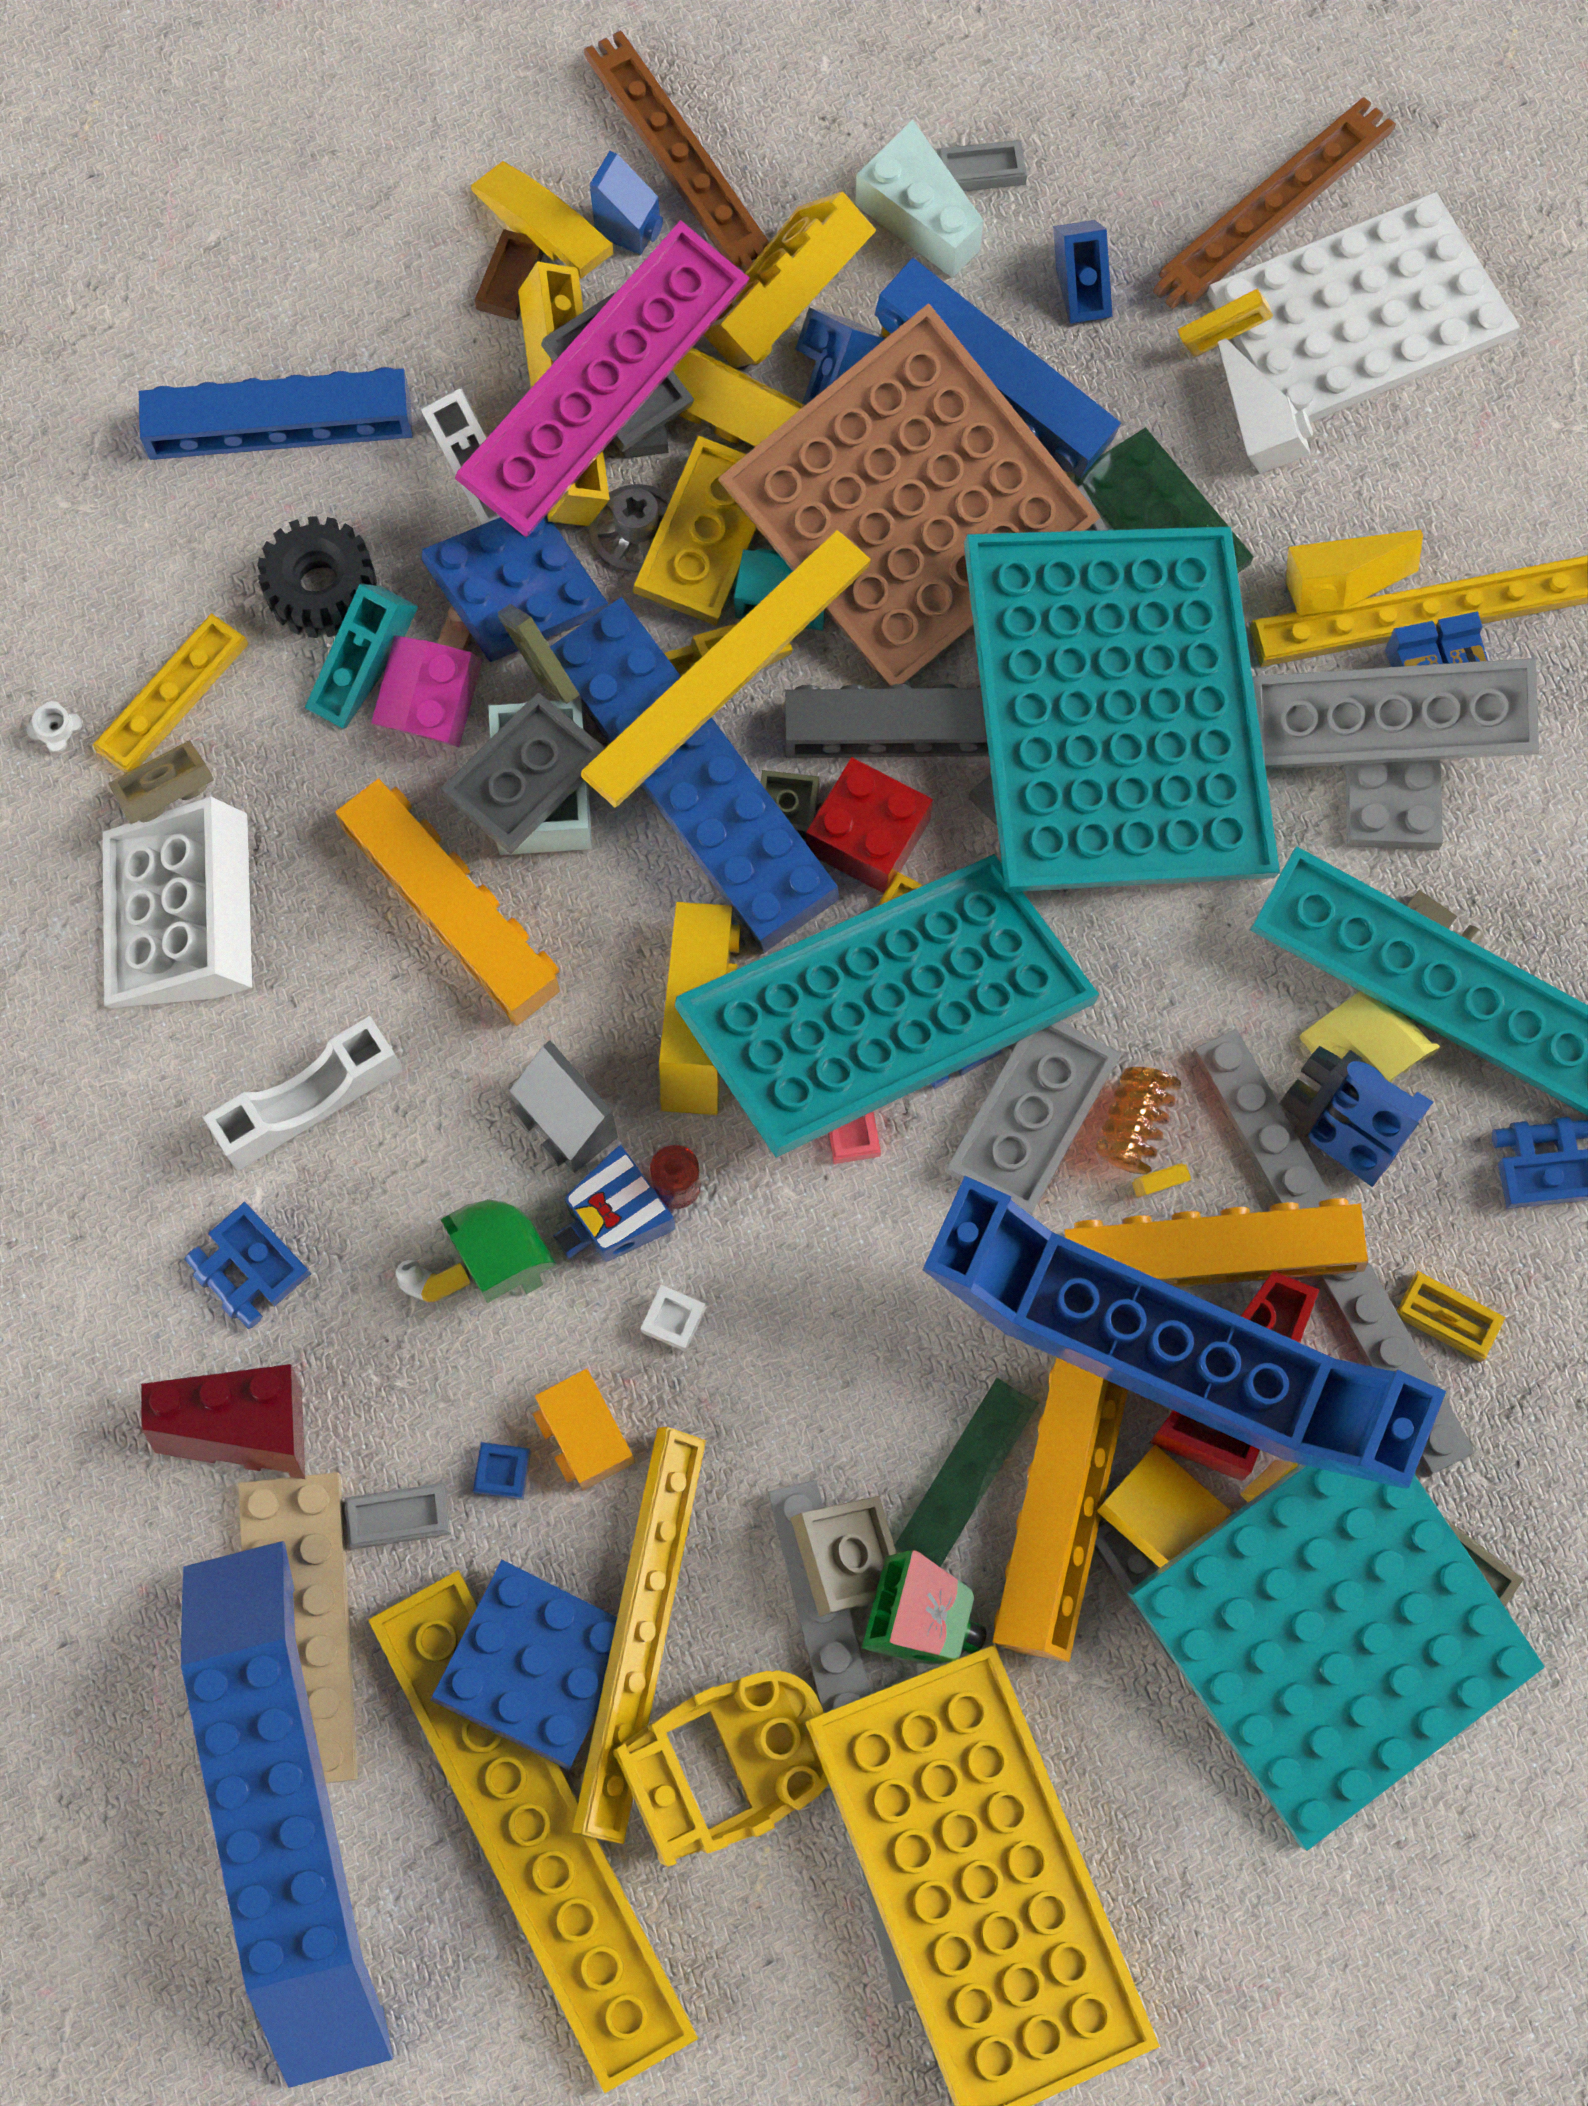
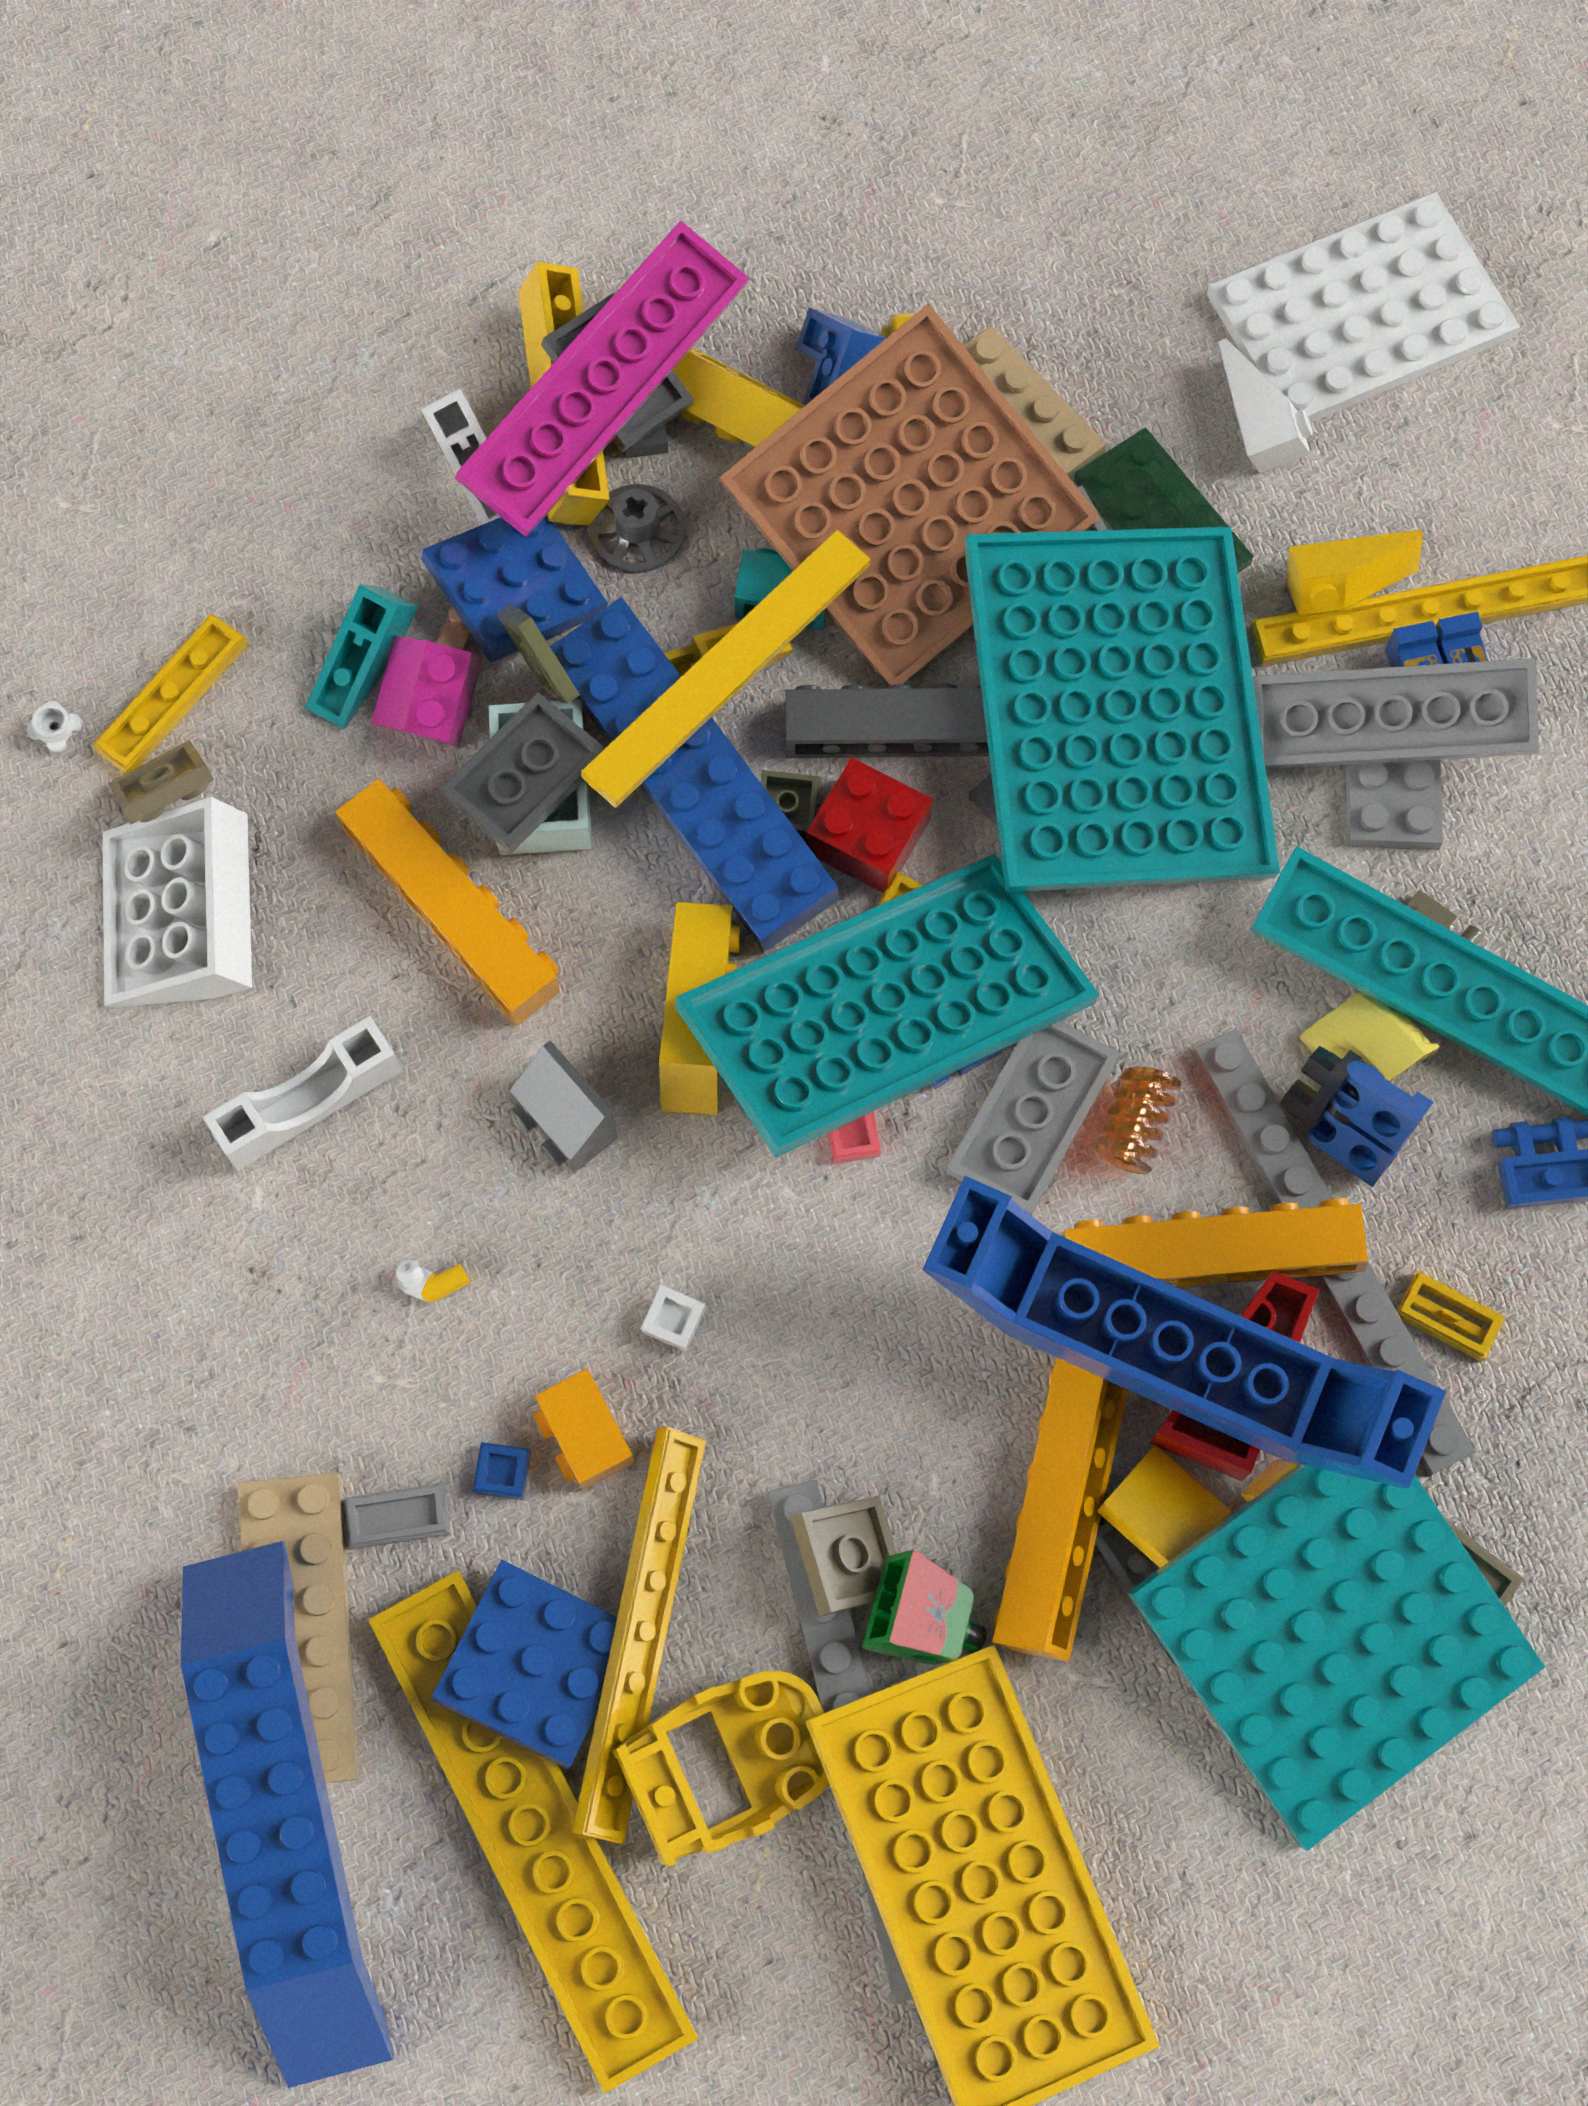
(229, 1418): dark red wedge -> none
(258, 1254): blue plate -> none
(275, 413): blue brick -> none
(305, 550): black tyre -> none
(498, 1247): green brick -> none
(506, 273): reddish brown tile -> none
(542, 217): yellow slope -> none
(613, 1210): torso -> none
(624, 205): blue slope -> none
(676, 1190): clear red head -> none
(677, 151): dark orange hinge -> none
(698, 539): yellow plate -> none
(789, 276): yellow wedge -> none
(920, 201): light aqua wedge -> none
(967, 1472): clear green plate -> none
(986, 165): light grey tile -> none
(1053, 408): blue brick -> none
(1083, 270): blue slope -> none
(1161, 1179): yellow tile -> none
(1225, 322): yellow tile -> none
(1272, 204): dark orange hinge -> none

